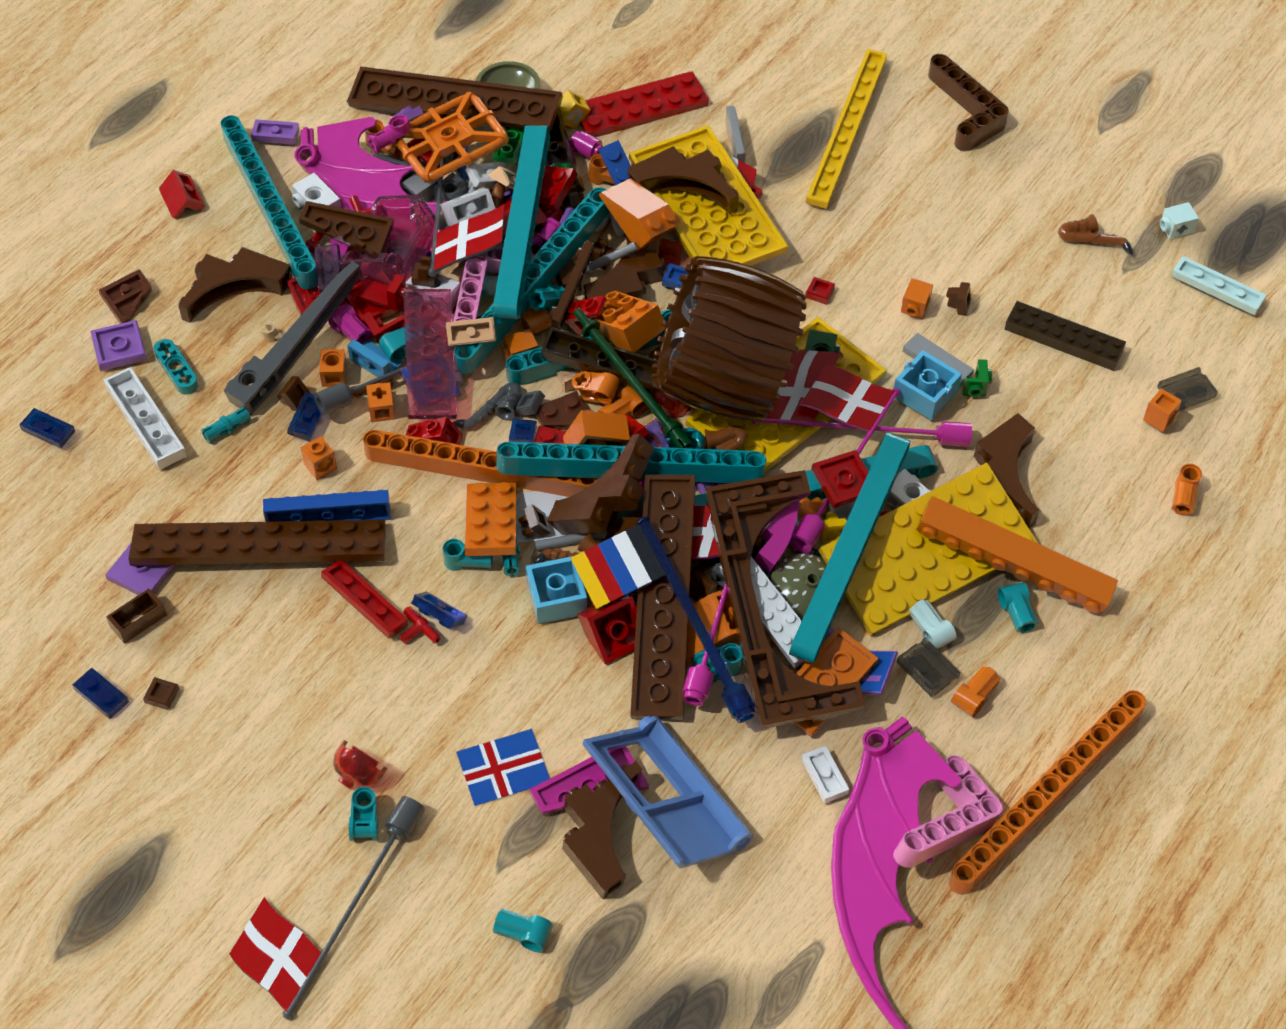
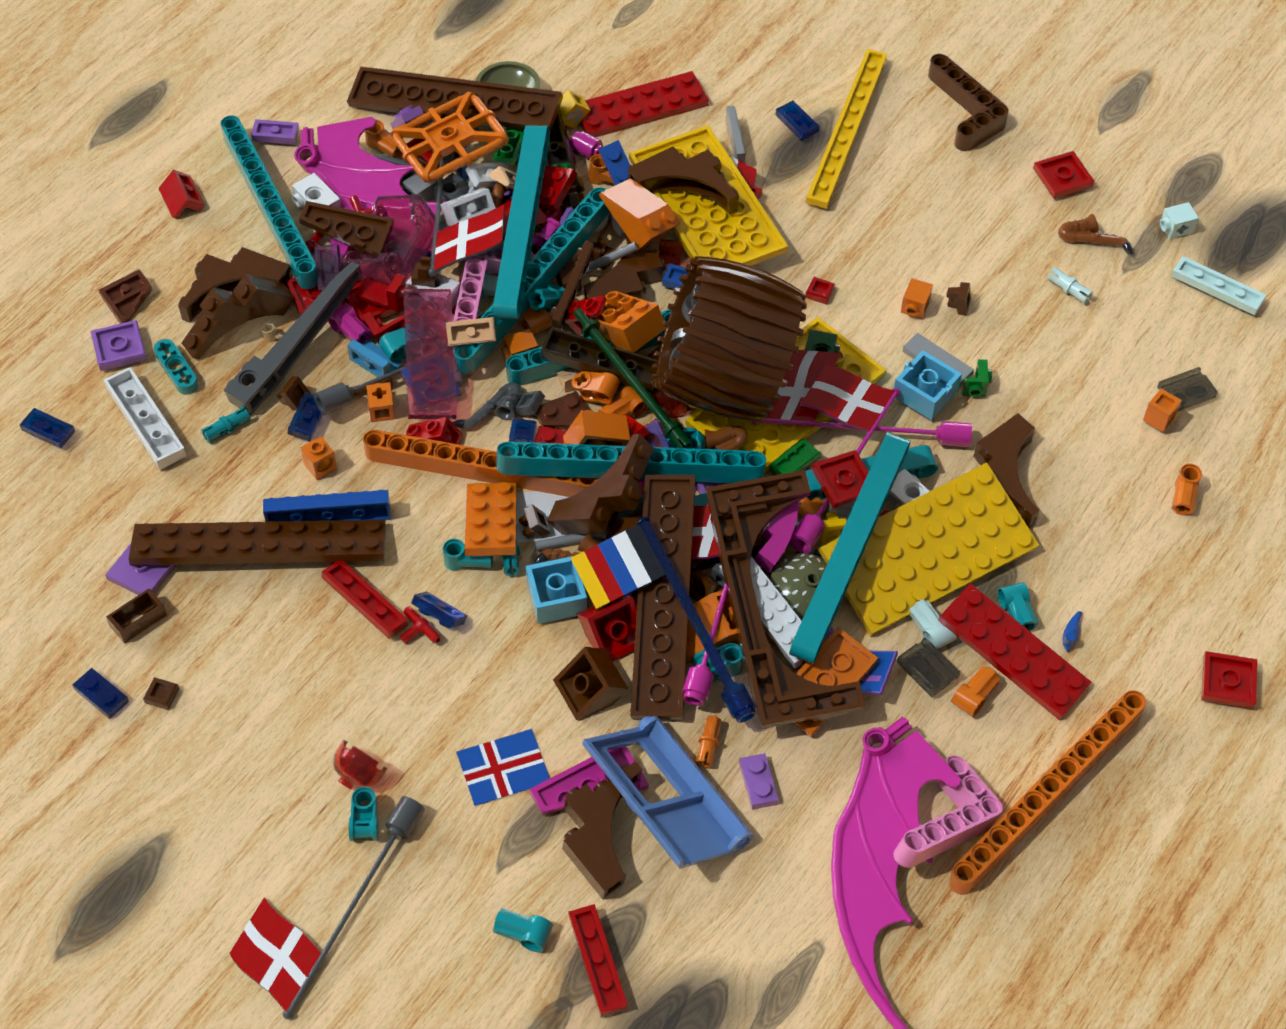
(226, 310): none -> reddish brown arch
(332, 367): orange brick -> none
(389, 133): dark pink connector -> none
(590, 682): none -> reddish brown slope
(597, 960): none -> red plate
(708, 741): none -> orange axle
(758, 781): none -> medium lavender plate
(795, 459): none -> green plate
(797, 120): none -> clear blue plate
(825, 774): white plate -> none
(1014, 651): none -> red plate
(1017, 555): orange brick -> none
(1063, 174): none -> red plate
(1065, 335): dark brown piece -> none
(1070, 285): none -> light aqua pin
(1072, 631): none -> blue bar
(1229, 679): none -> red plate

